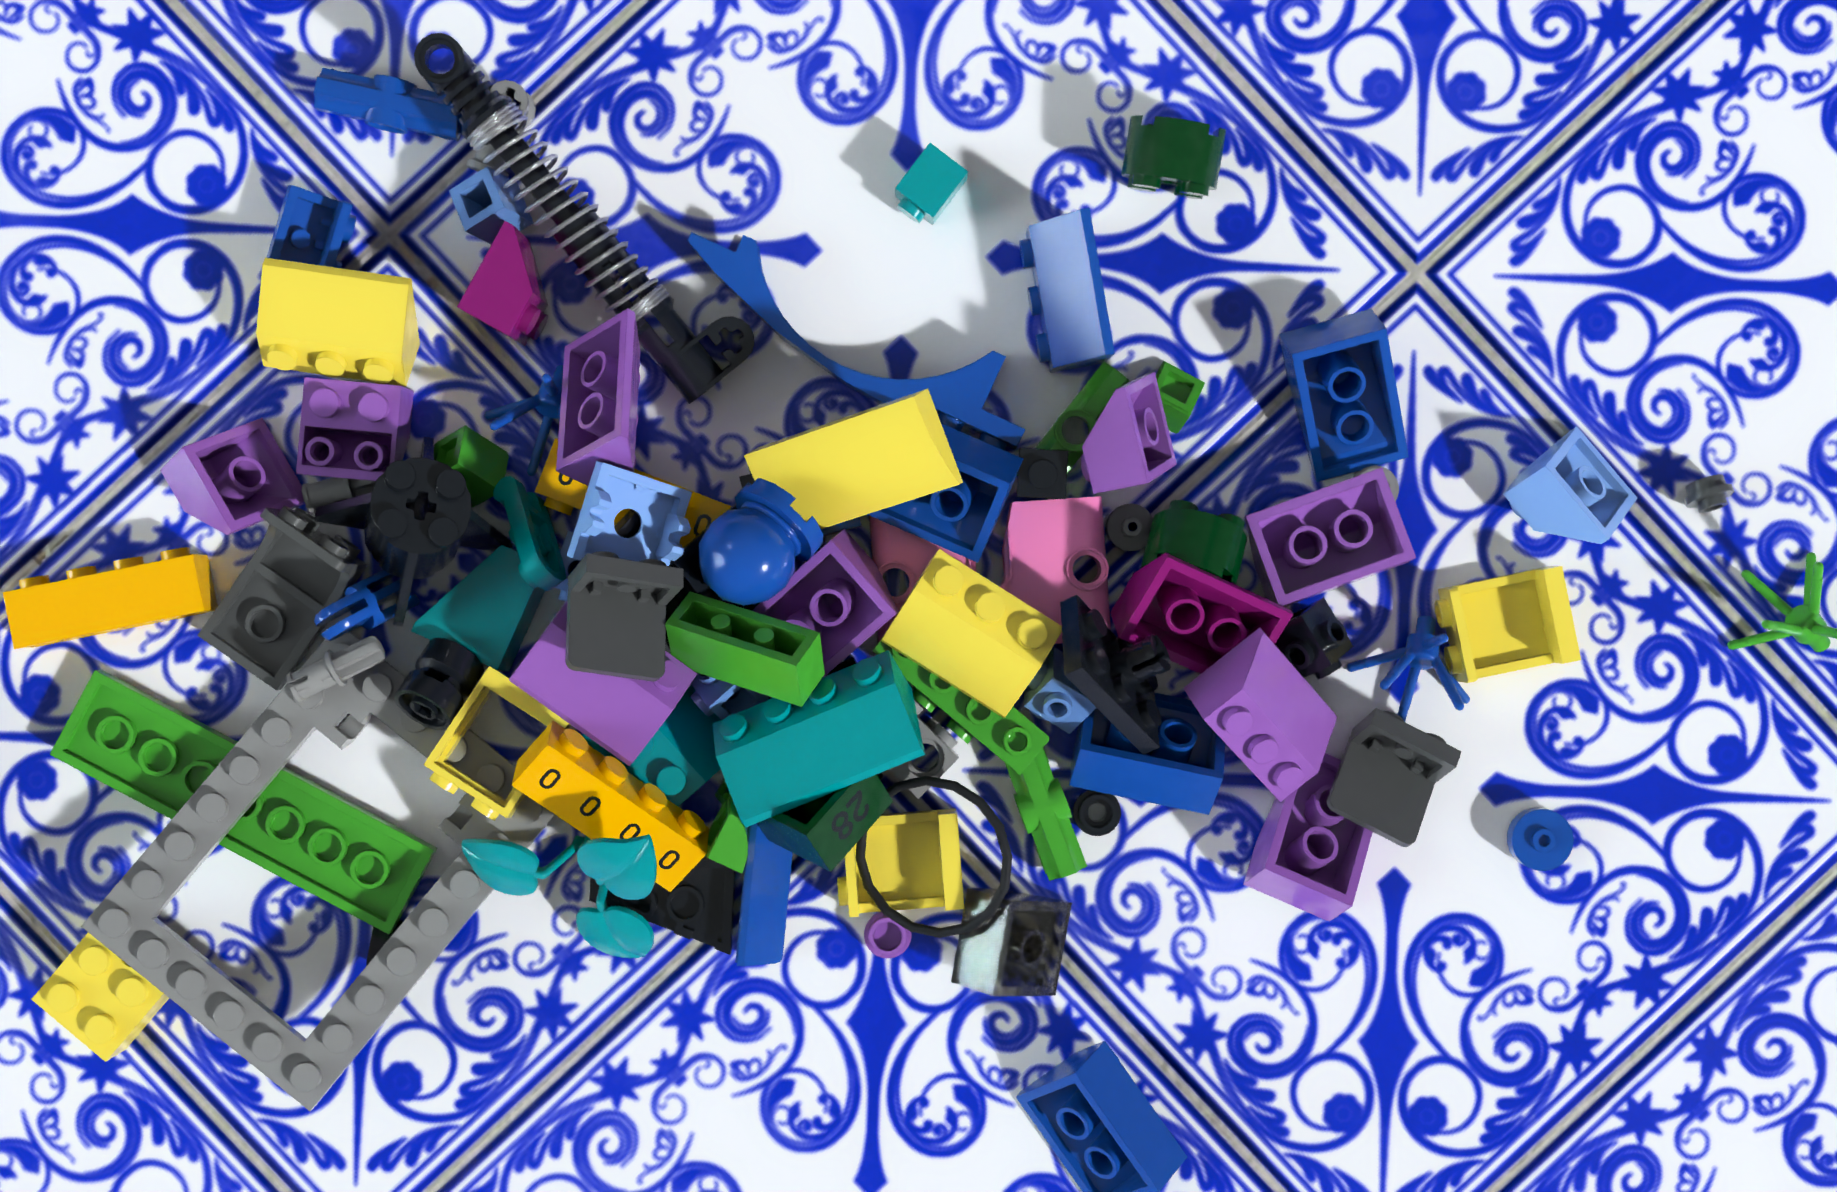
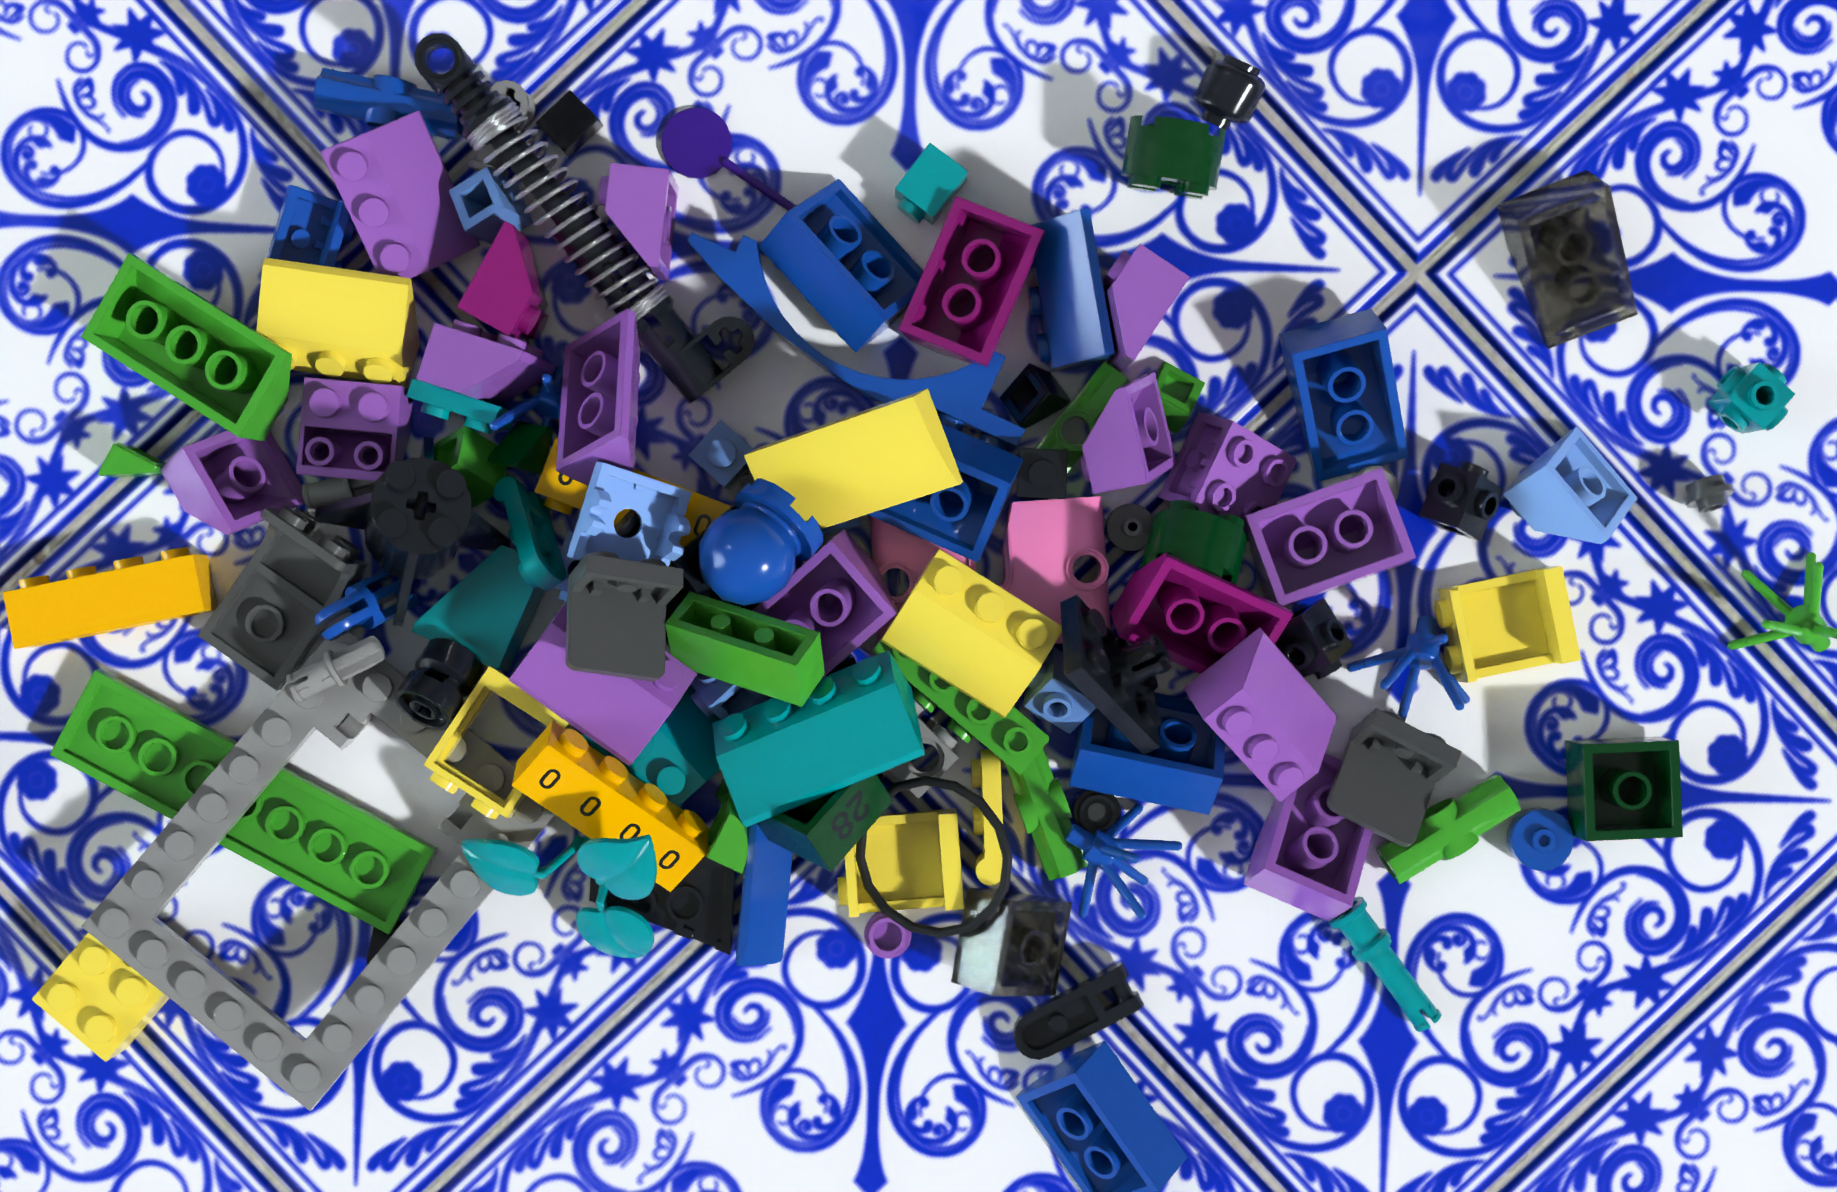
(130, 461): none -> bright green slope
(192, 349): none -> bright green slope
(399, 197): none -> medium lavender slope
(441, 402): none -> teal plate
(481, 363): none -> medium lavender slope
(524, 447): none -> dark green slope
(569, 123): none -> black slope
(644, 210): none -> medium lavender slope
(700, 144): none -> dark purple piece
(722, 454): none -> medium blue brick
(844, 263): none -> blue slope
(971, 282): none -> magenta slope
(987, 776): none -> light yellow plate
(1034, 396): none -> black slope
(1075, 1014): none -> black plate
(1105, 850): none -> blue plant
(1137, 298): none -> medium lavender slope
(1227, 469): none -> medium lavender bracket
(1229, 92): none -> black head
(1373, 946): none -> teal pin
(1451, 828): none -> bright green piece
(1461, 500): none -> black brick
(1569, 257): none -> clear smoke slope
(1624, 788): none -> dark green brick
(1738, 402): none -> teal brick

